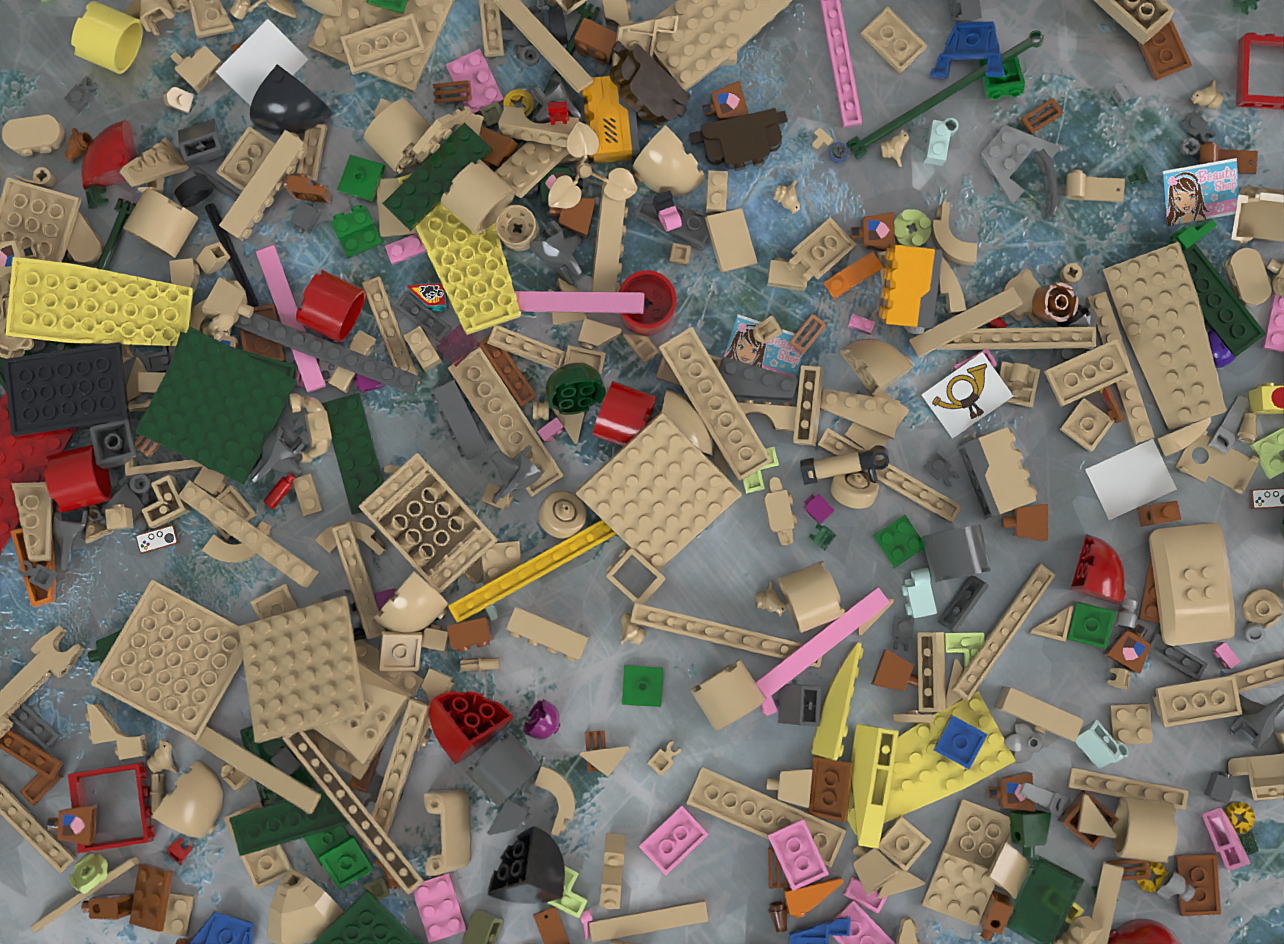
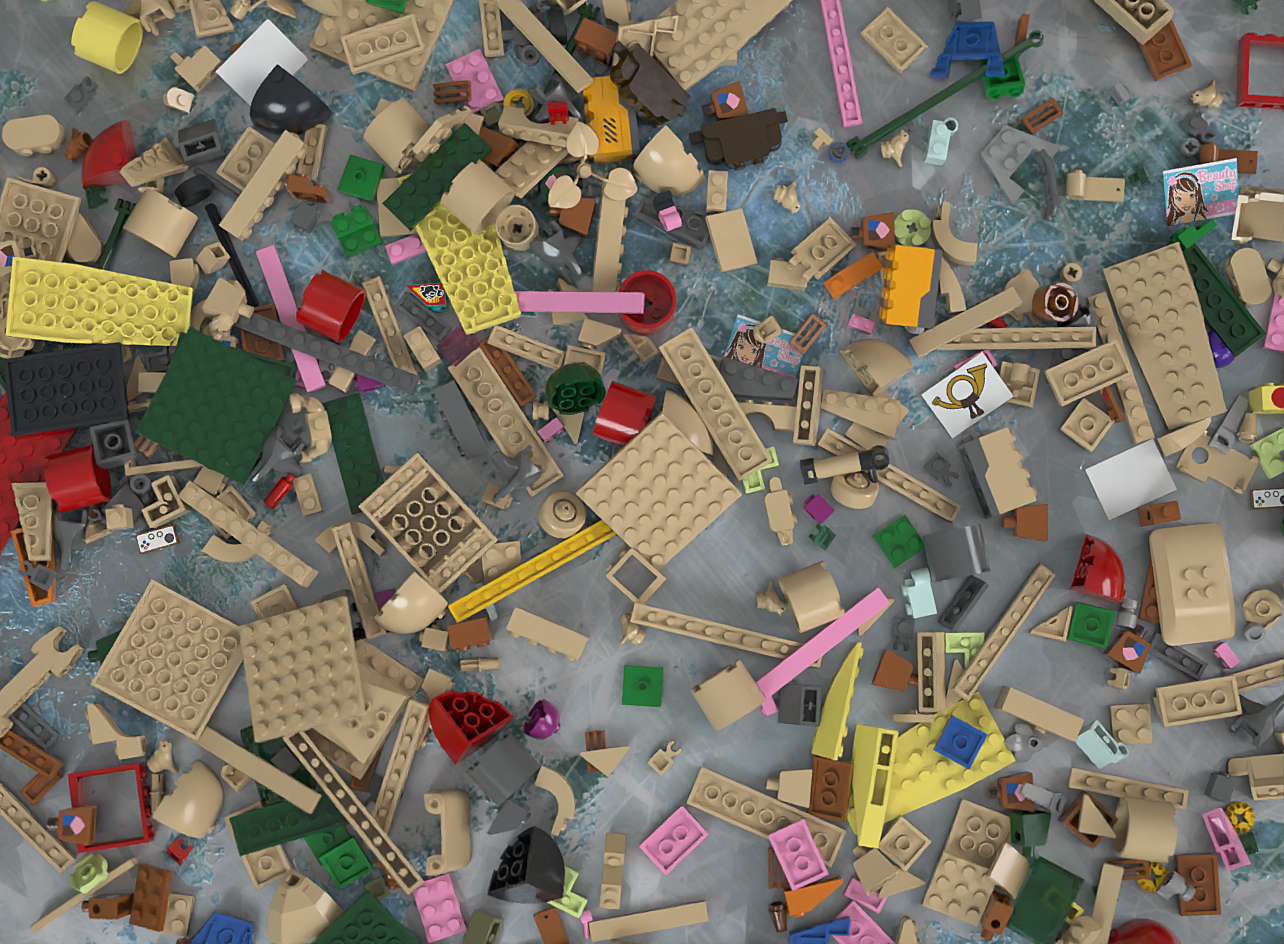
(400, 651): tan plate -> none
(1022, 29): none -> dark orange tile

